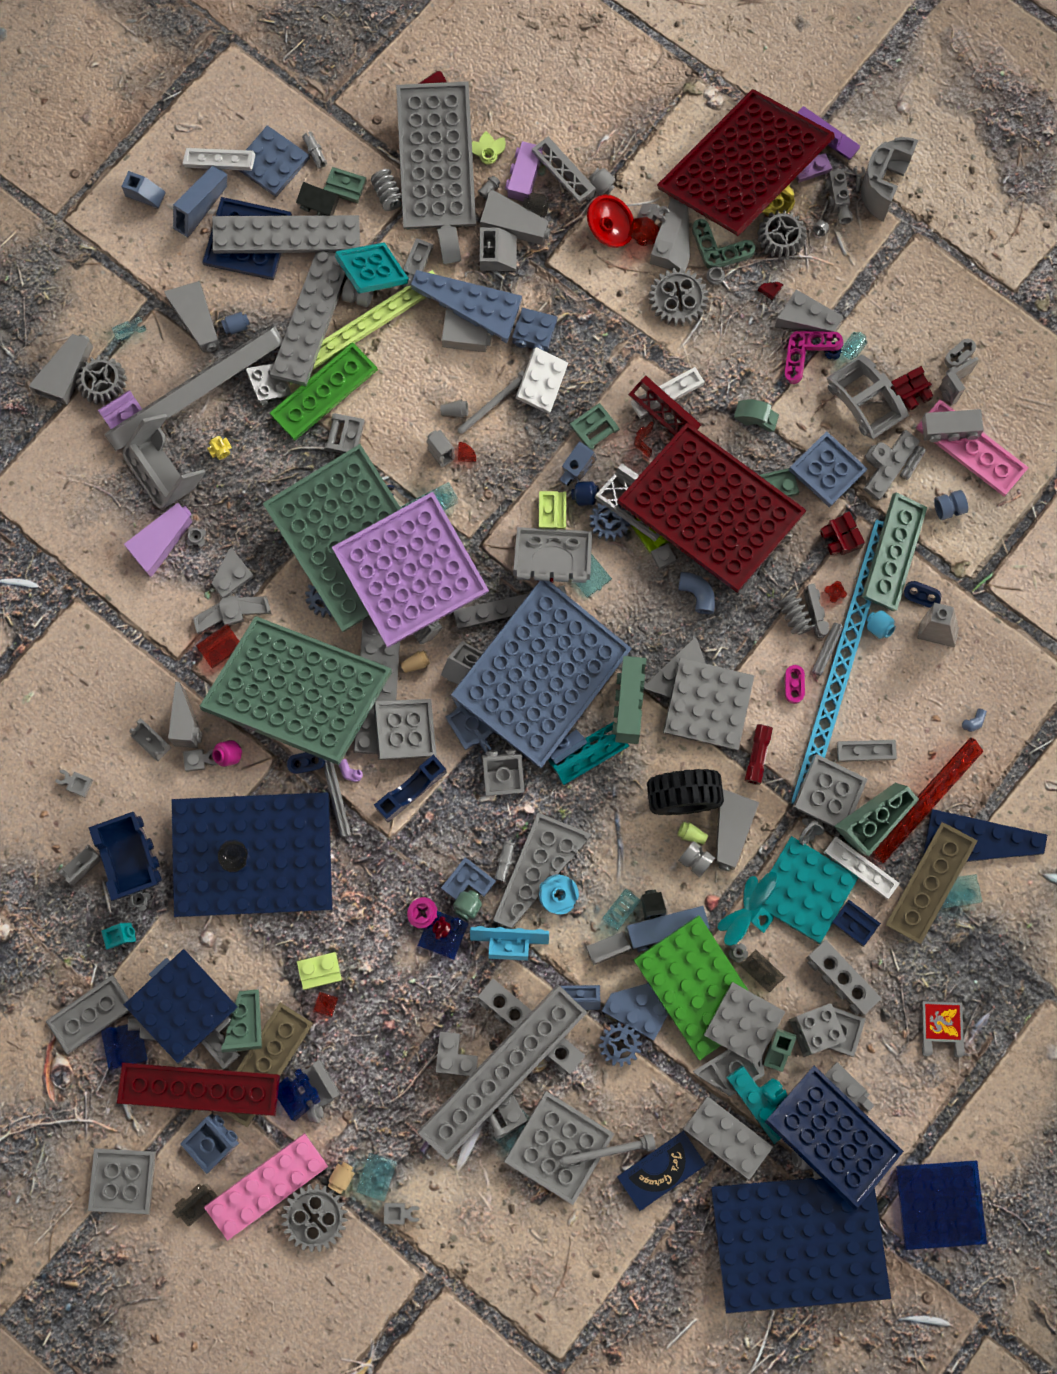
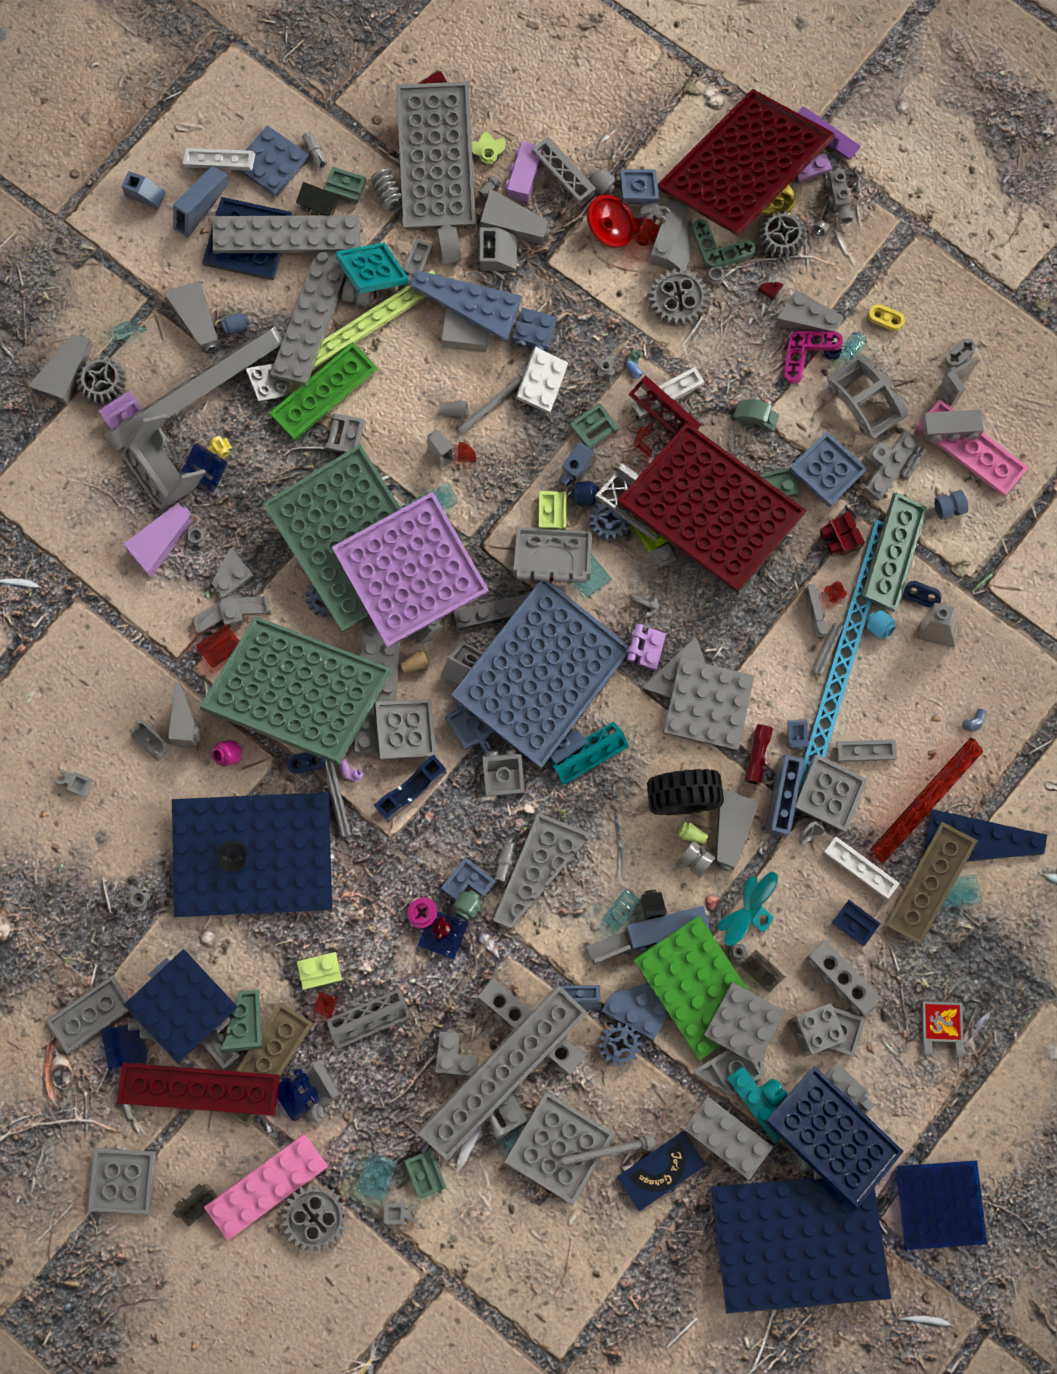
(80, 865): light grey hinge -> none
(118, 935): teal bracket -> none
(126, 855): dark blue cylinder -> none
(196, 760): light grey plate -> none
(209, 462): none -> clear blue plate
(210, 1142): sand blue plate -> none
(341, 1177): tan brick -> none
(370, 1021): none -> light grey fence
(425, 1174): none -> sand green plate
(509, 943): medium azure bracket -> none
(536, 203): clear smoke head -> none
(568, 898): medium azure plate -> none
(605, 372): none -> light grey plate
(630, 700): sand green wedge -> none
(632, 364): none -> arm
(639, 186): none -> sand blue plate
(650, 649): none -> lavender plate
(652, 602): none -> light grey piece
(701, 589): sand blue cylinder -> none
(779, 1049): sand green brick -> none
(784, 796): none -> sand blue brick
(794, 685): dark pink plate -> none
(795, 614): light grey piece -> none
(797, 734): none -> sand blue bracket
(808, 890): teal plate -> none
(876, 818): sand green wedge -> none
(886, 316): none -> light yellow plate
(888, 156): light grey cylinder -> none
(912, 386): dark red hips -> none

